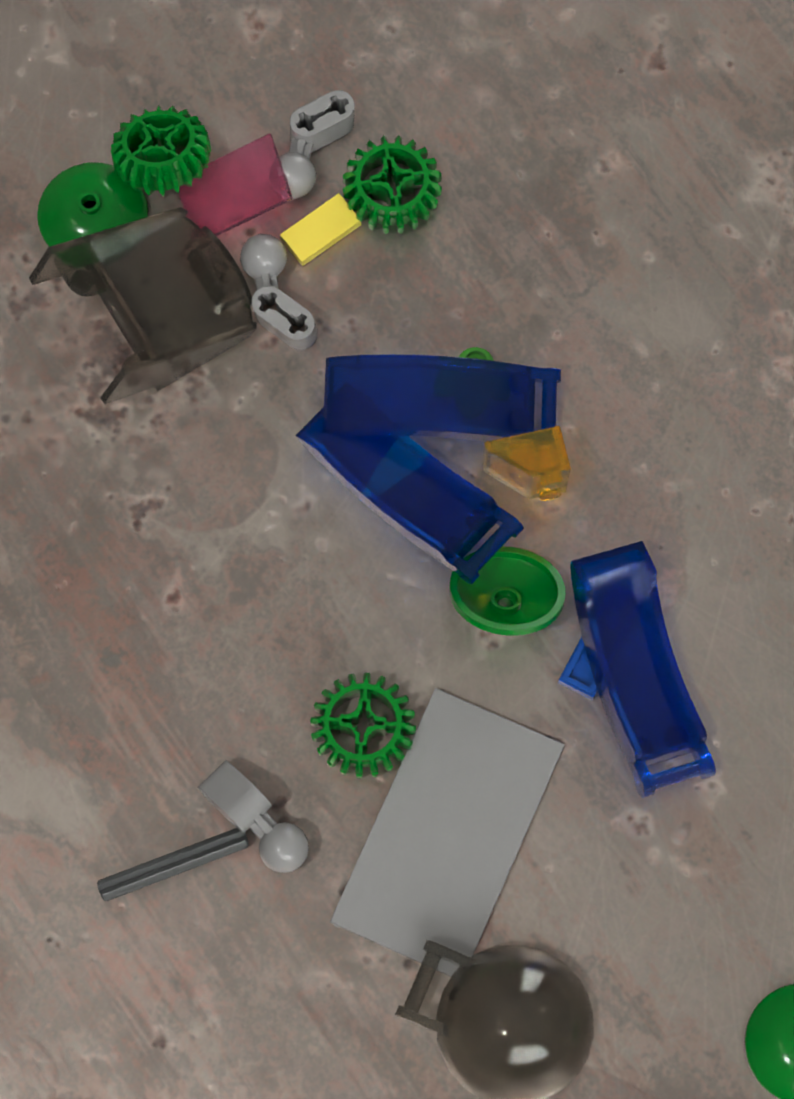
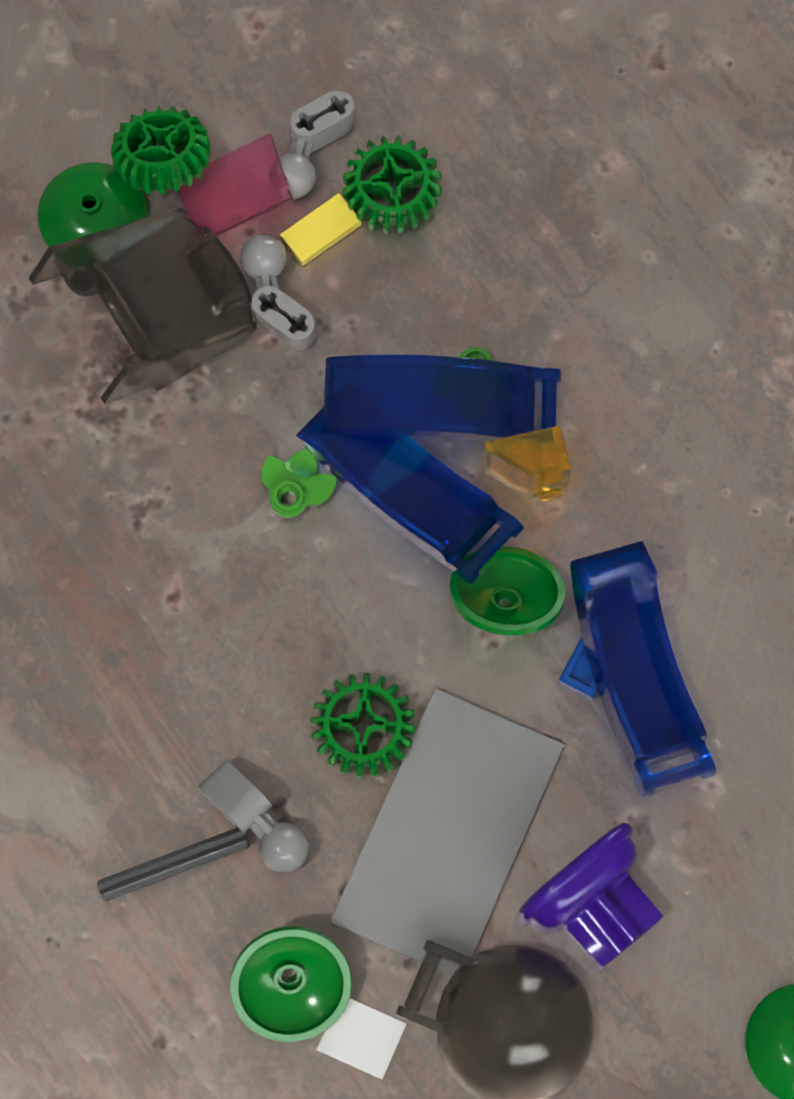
(294, 1005): none -> green dish
(296, 478): none -> bright green plate
(363, 1038): none -> white sticker
(595, 900): none -> dark purple piece

